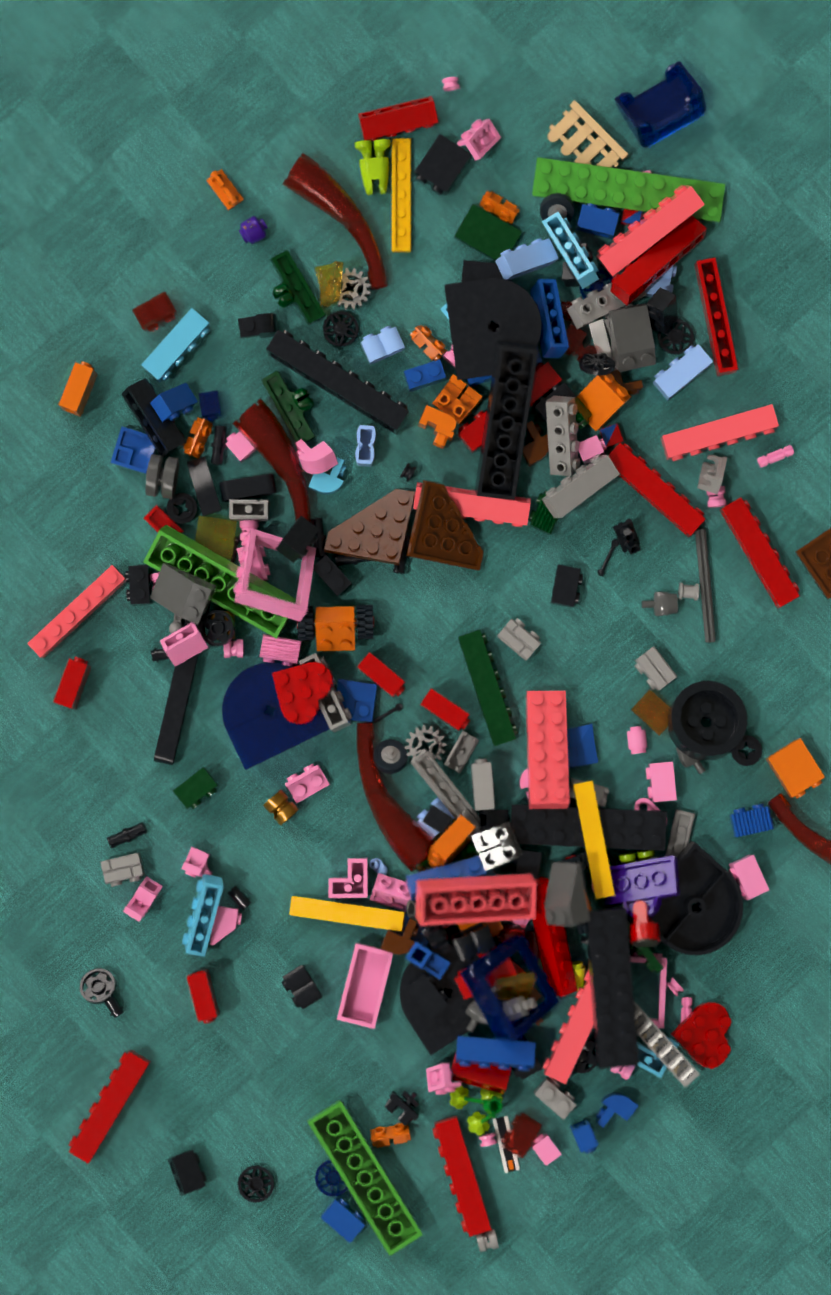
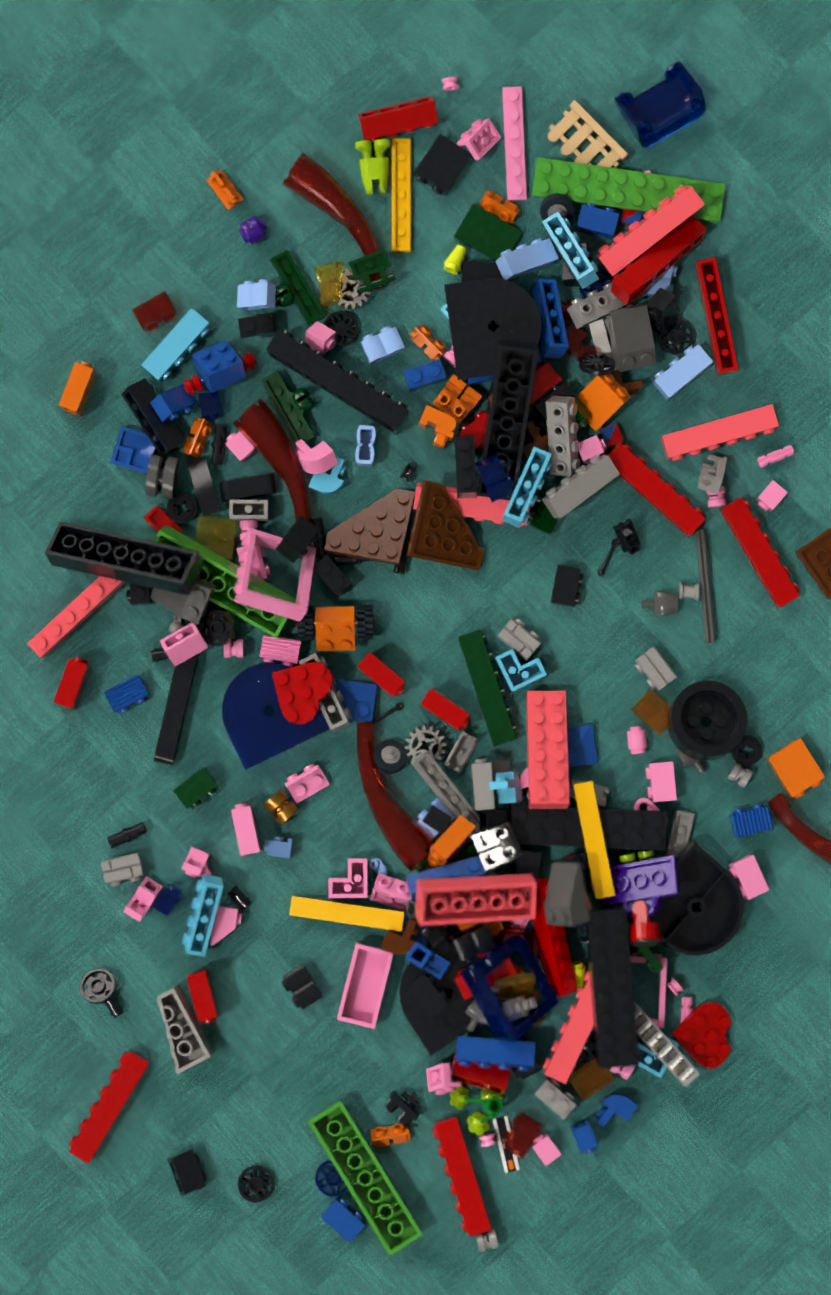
(124, 558): none -> black brick
(126, 694): none -> blue brick
(167, 899): none -> clear blue brick
(184, 1032): none -> light grey wedge
(218, 368): none -> blue brick
(246, 829): none -> bright pink brick
(256, 295): none -> light blue brick
(278, 847): none -> medium blue brick
(320, 337): none -> bright pink brick
(370, 265): none -> dark green plate
(454, 262): none -> neon yellow cone
(465, 467): none -> black arch
(494, 478): none -> clear blue brick
(499, 767): none -> dark grey tile
(507, 787): none -> medium azure brick
(514, 144): none -> bright pink plate
(517, 675): none -> medium azure brick
(529, 482): none -> medium azure brick
(590, 1079): none -> clear orange plate
(739, 774): none -> light grey wheel
(771, 496): none -> bright pink brick

